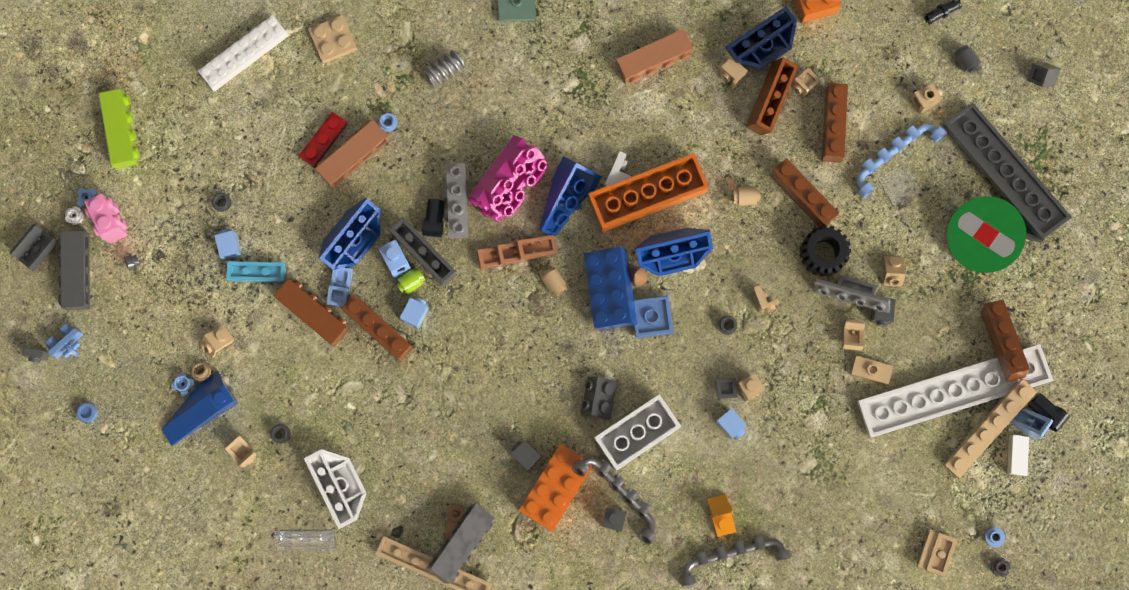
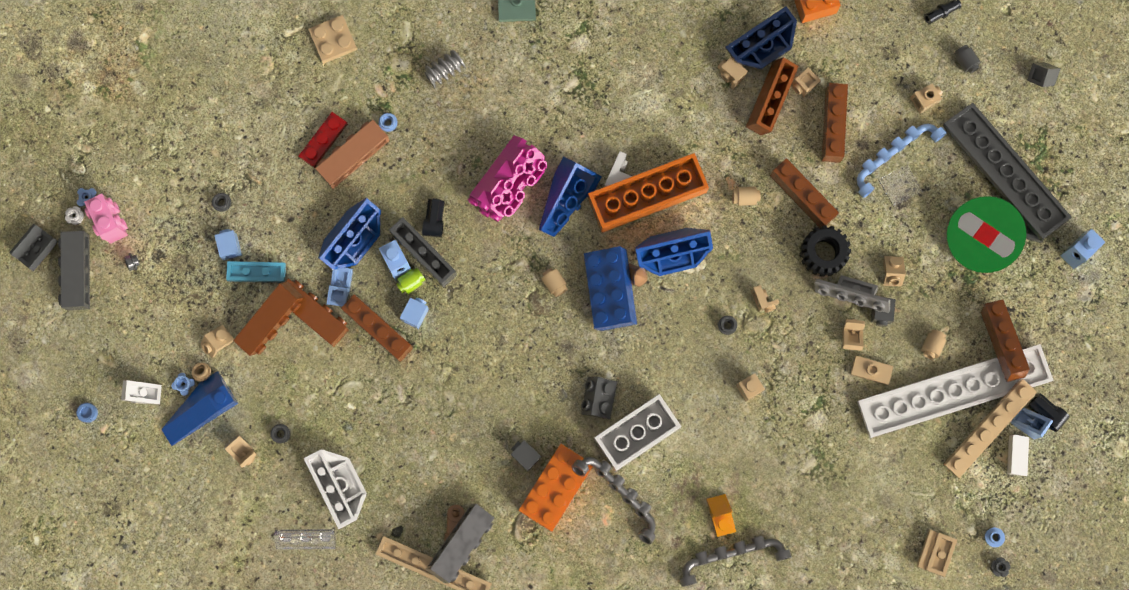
(35, 355): dark grey plate -> none
(66, 345): medium blue hips -> none
(119, 128): lime brick -> none
(141, 392): none -> white slope
(243, 53): white piece -> none
(268, 319): none -> dark orange brick
(457, 200): light grey bracket -> none
(516, 252): nougat slope -> none
(614, 519): dark grey brick -> none
(653, 317): medium blue plate -> none
(654, 56): nougat brick -> none
(726, 388): dark grey plate -> none
(731, 424): light blue brick -> none
(933, 344): none -> tan brick
(1084, 246): none -> light blue torso

